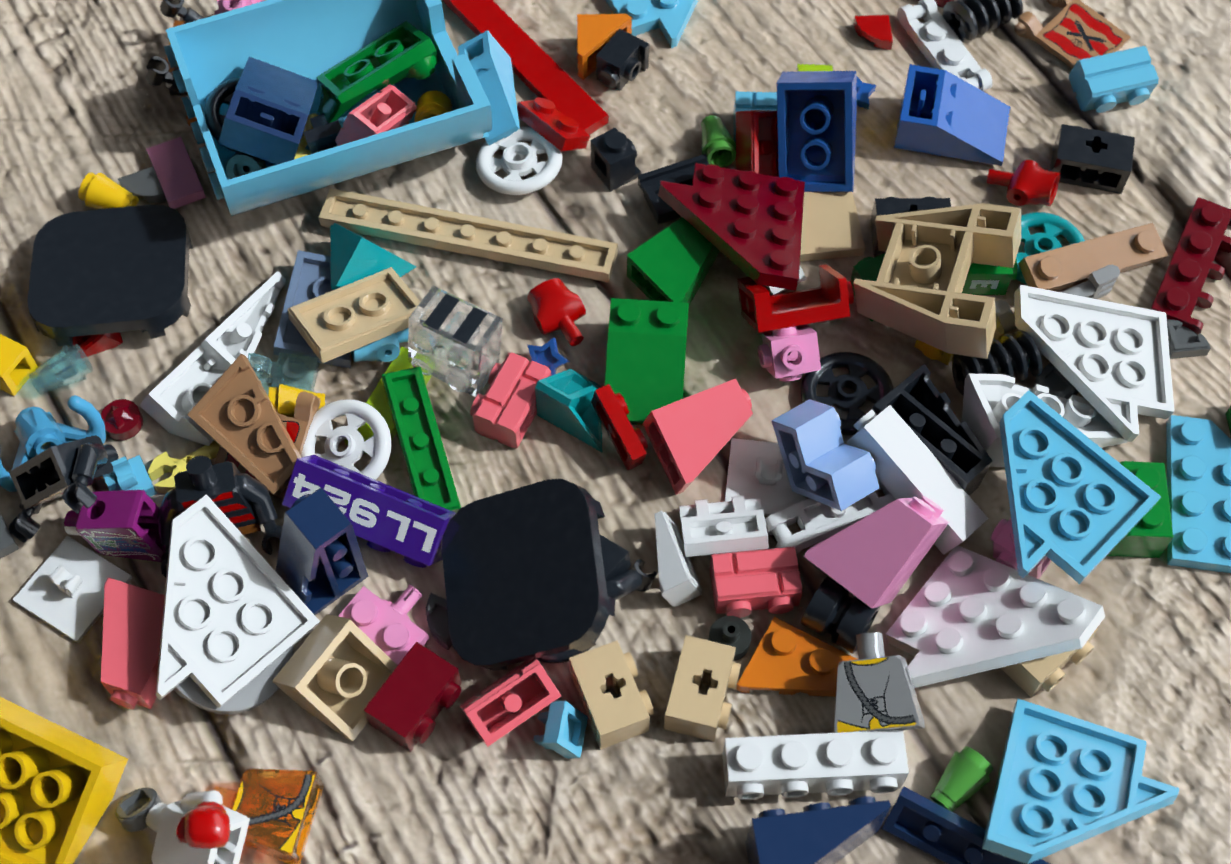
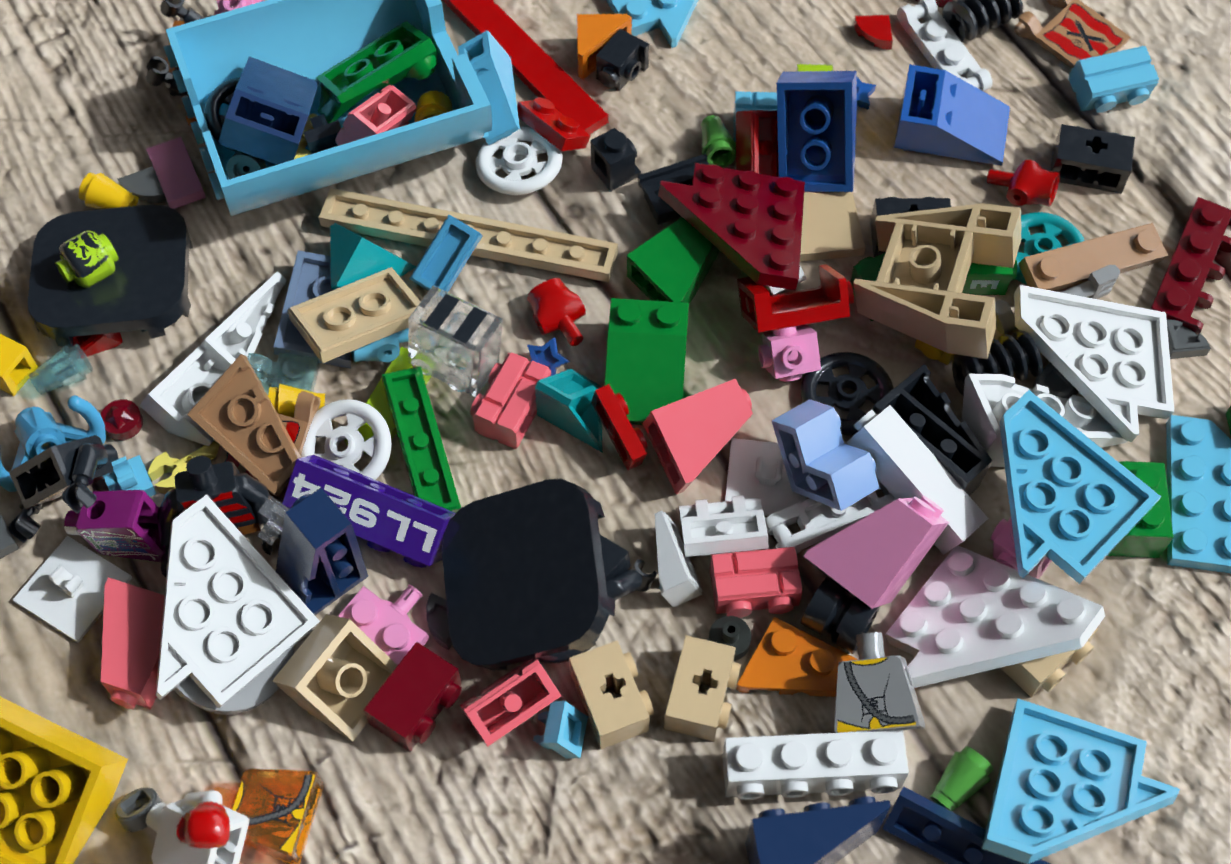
(87, 259): none -> lime head
(275, 513): none -> clear tile
(446, 255): none -> dark azure tile

